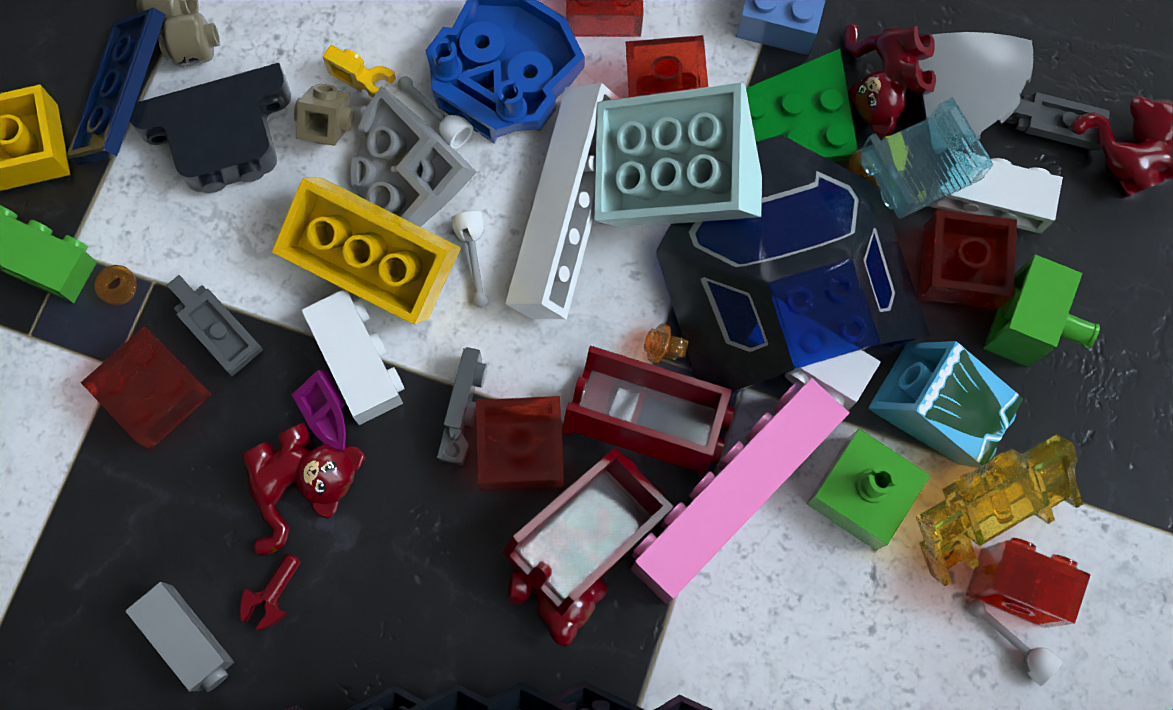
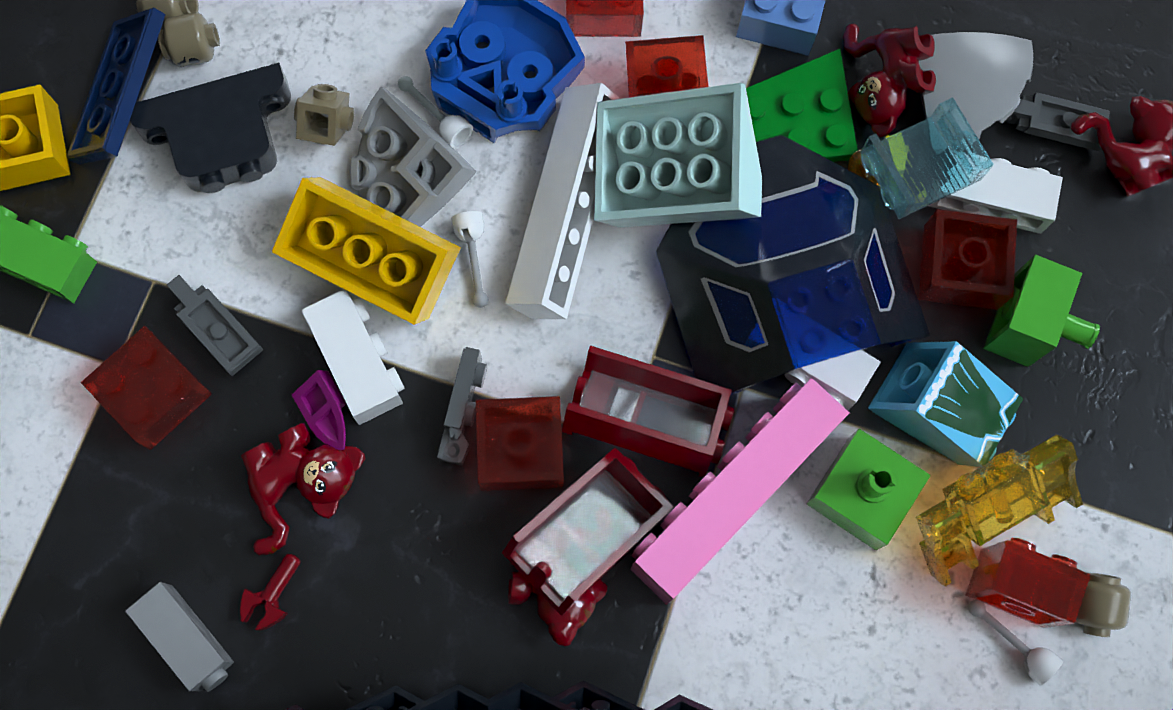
(123, 292): clear orange plate -> none
(350, 69): yellow plate -> none
(661, 344): clear orange plate -> none
(1104, 605): none -> dark tan head

